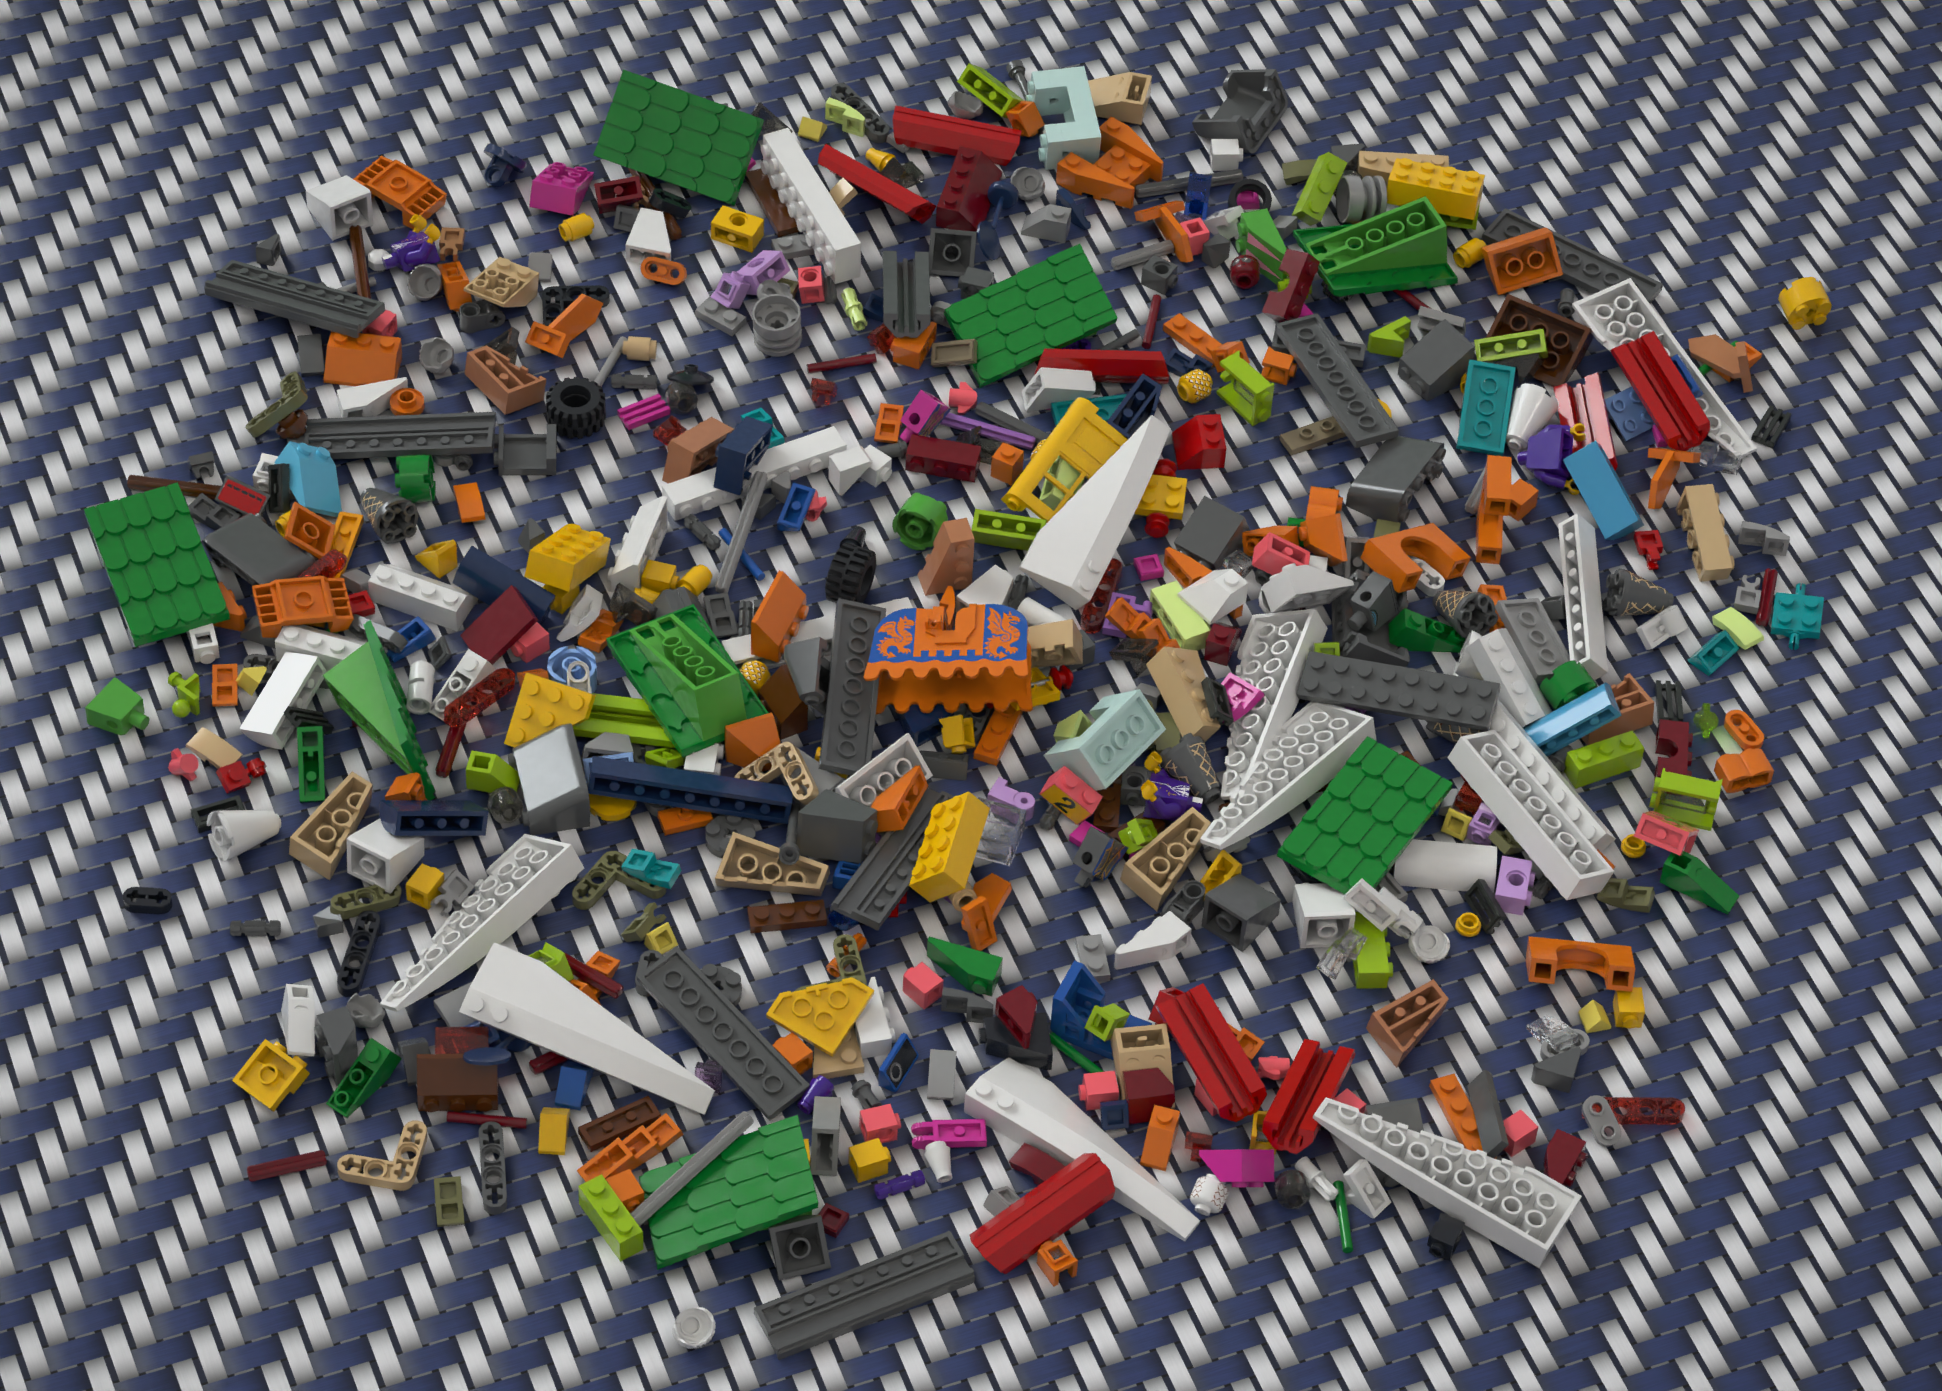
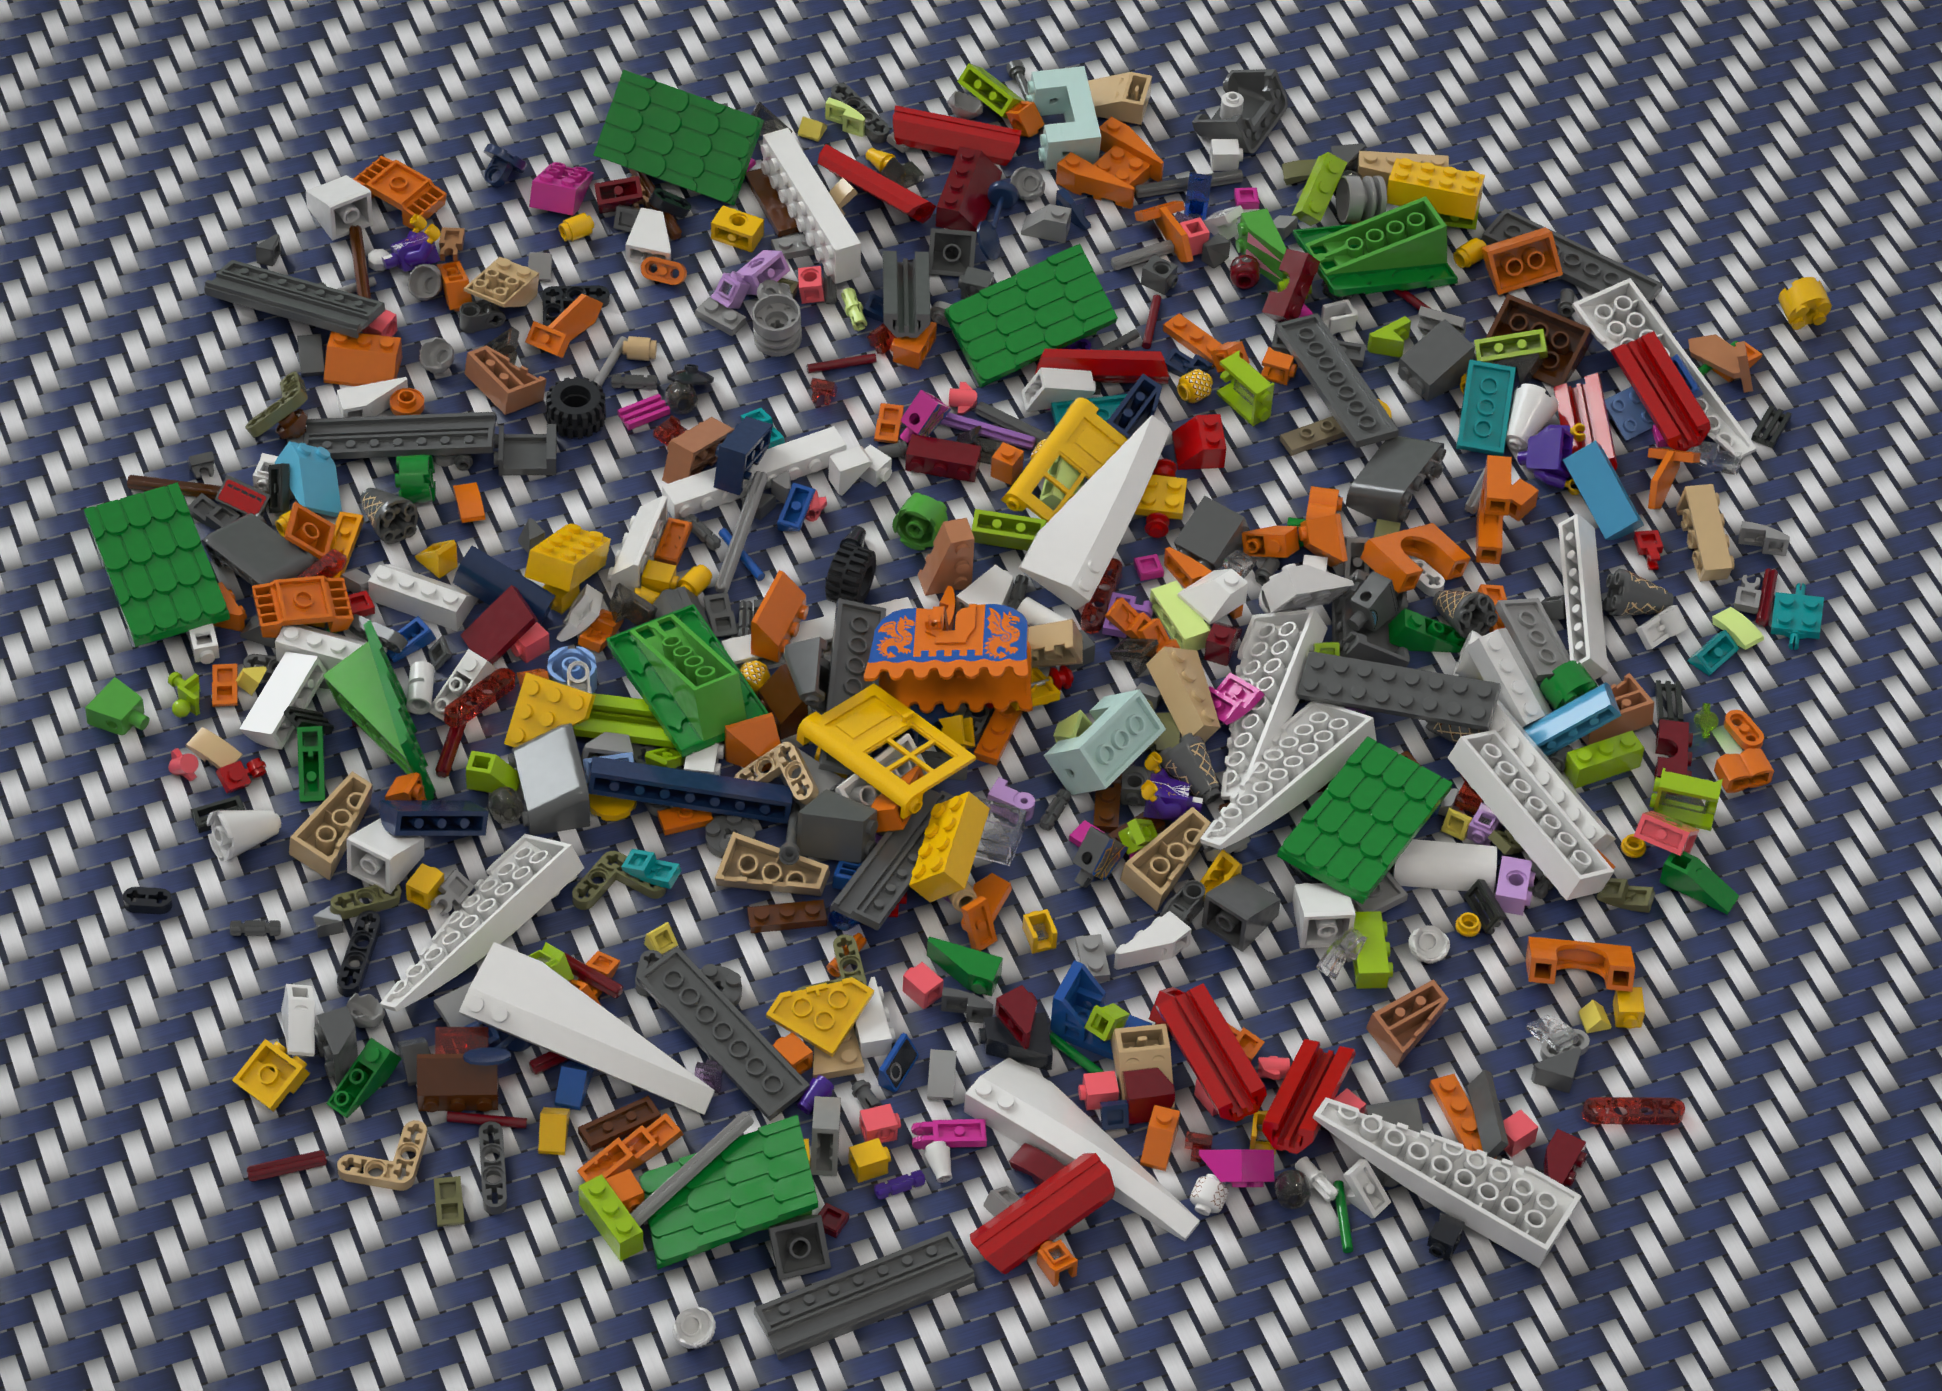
(641, 926): olive plate -> none
(673, 541): none -> orange plate
(869, 722): none -> yellow door
(954, 353): dark tan tile -> none
(1040, 931): none -> yellow window
(1071, 795): coral brick -> none
(1217, 701): pearl dark grey tile -> none
(1231, 105): none -> white brick
(1250, 185): black tyre -> none
(1275, 552): coral brick -> none
(1339, 316): none -> white window
(1383, 909): white plate -> none
(1599, 1121): light grey plate -> none

